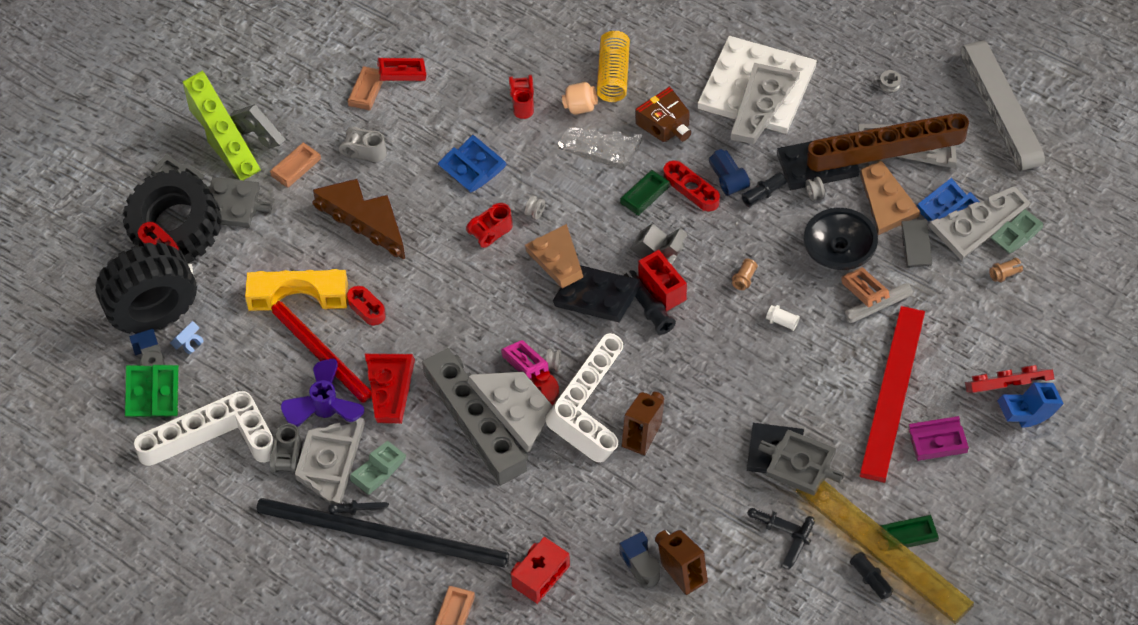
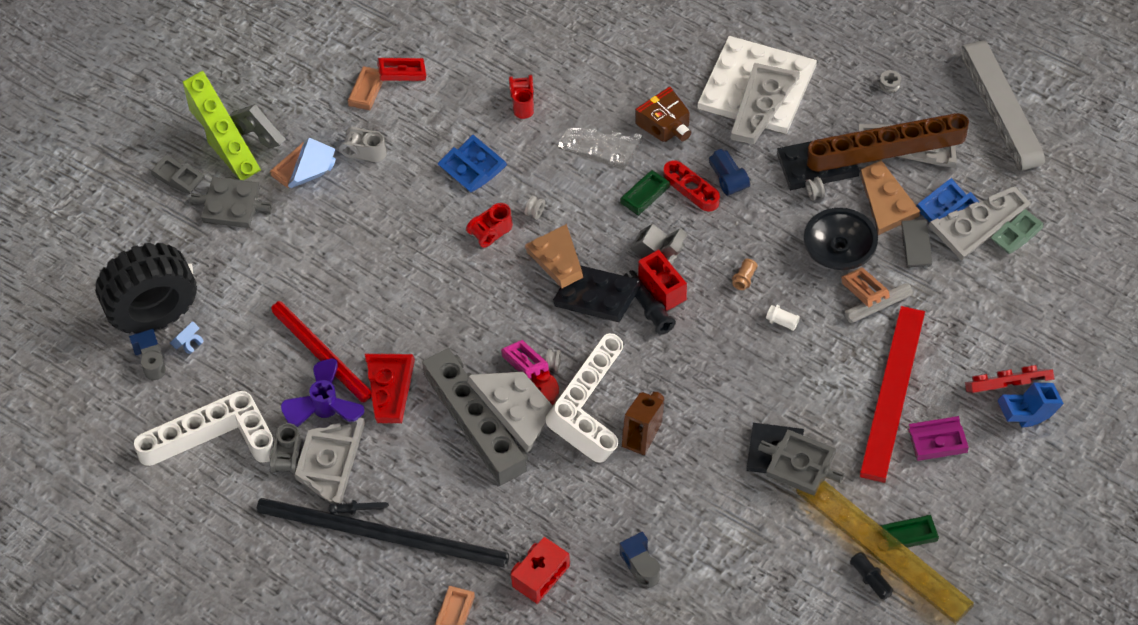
(151, 391): green slope -> none
(161, 235): red beam -> none
(167, 191): black tyre -> none
(267, 288): yellow arch -> none
(312, 162): none -> light blue slope
(362, 308): red beam -> none
(369, 217): reddish brown slope -> none
(379, 468): sand green slope -> none
(580, 98): light nougat head -> none
(611, 80): yellow piece -> none
(682, 560): reddish brown torso -> none
(763, 189): black axle -> none
(773, 521): black piece -> none
(800, 539): black piece -> none
(1001, 271): medium nougat pin -> none

